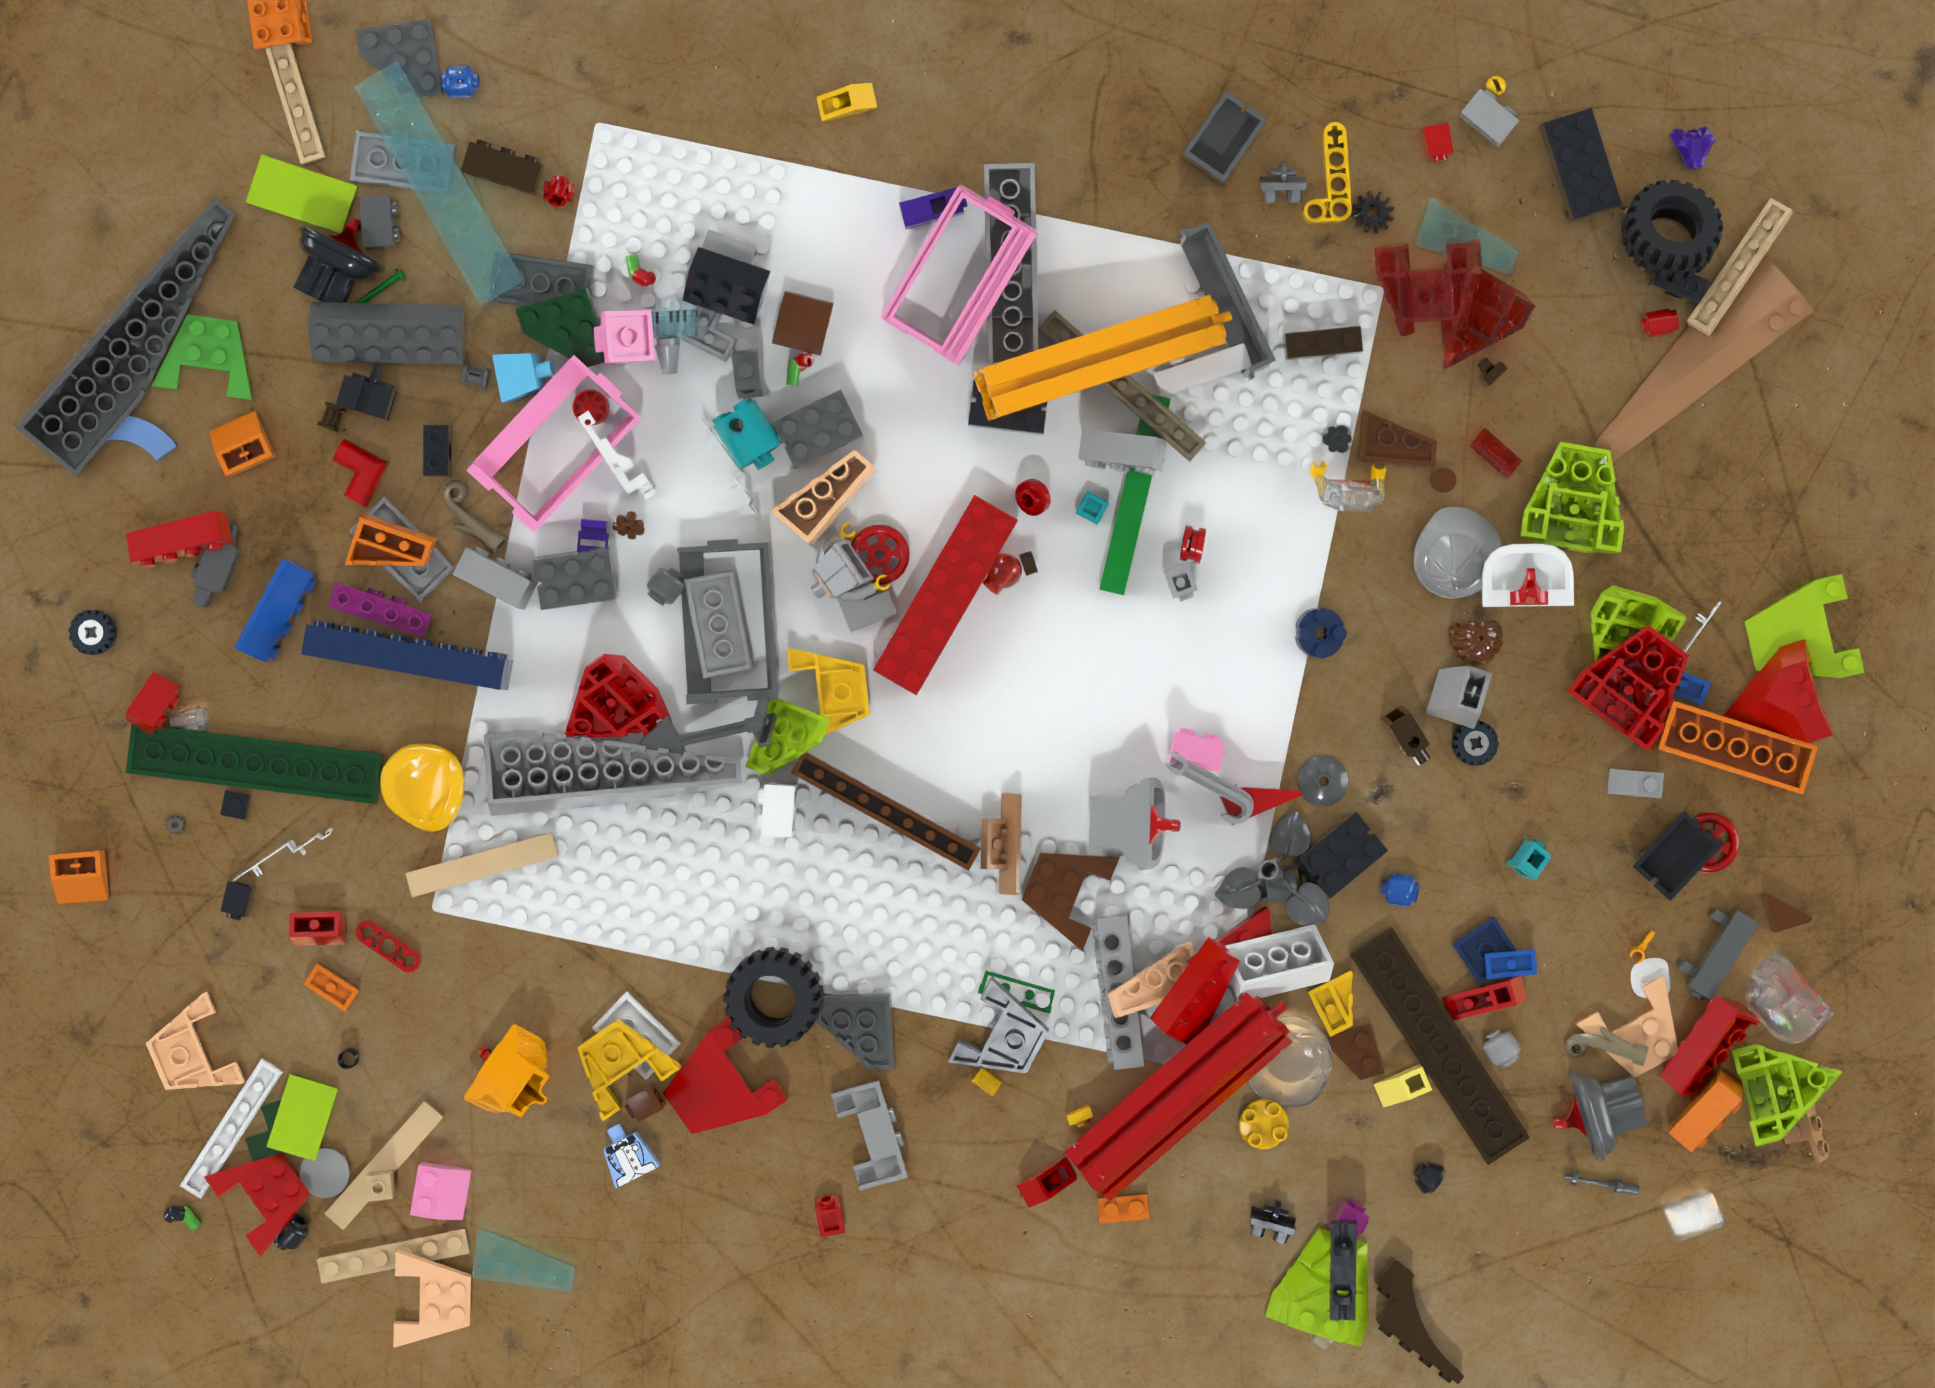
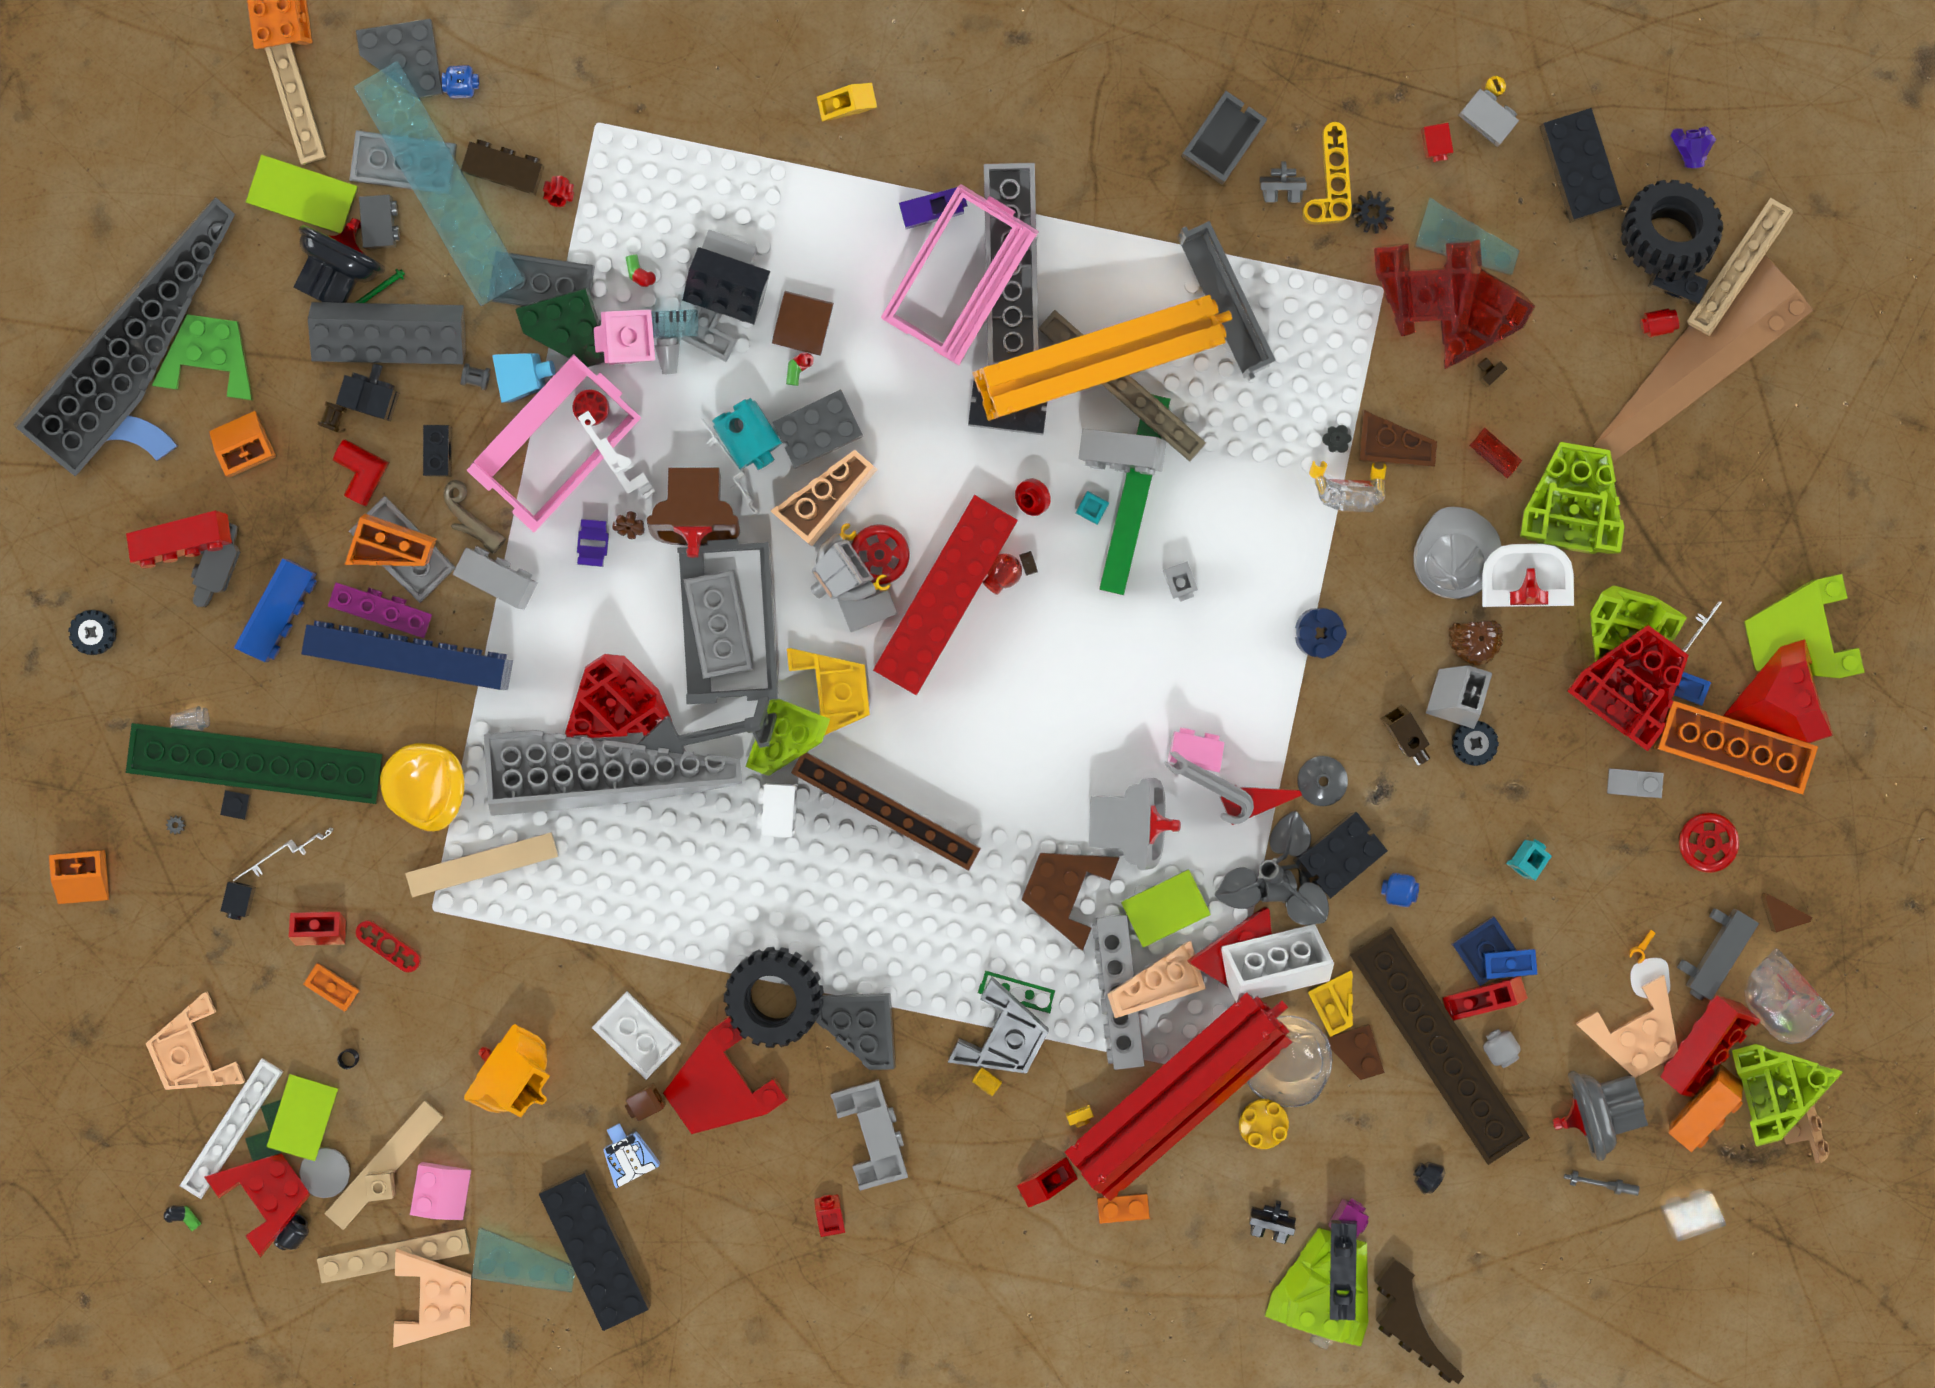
(153, 703): red brick -> none
(575, 578): dark grey piece -> none
(594, 1250): none -> black brick
(615, 1053): yellow wing -> none
(665, 586): dark grey head -> none
(693, 511): none -> reddish brown piece
(747, 373): dark grey torso -> none
(1003, 843): medium nougat bracket -> none
(1165, 908): none -> lime tile
(1196, 544): red wheel -> none
(1196, 993): red wedge -> none
(1202, 370): white sticker -> none
(1322, 343): dark brown brick -> none
(1402, 1086): light yellow slope -> none
(1443, 480): reddish brown tile -> none
(1609, 1043): dark tan plant -> none
(1678, 855): black piece -> none

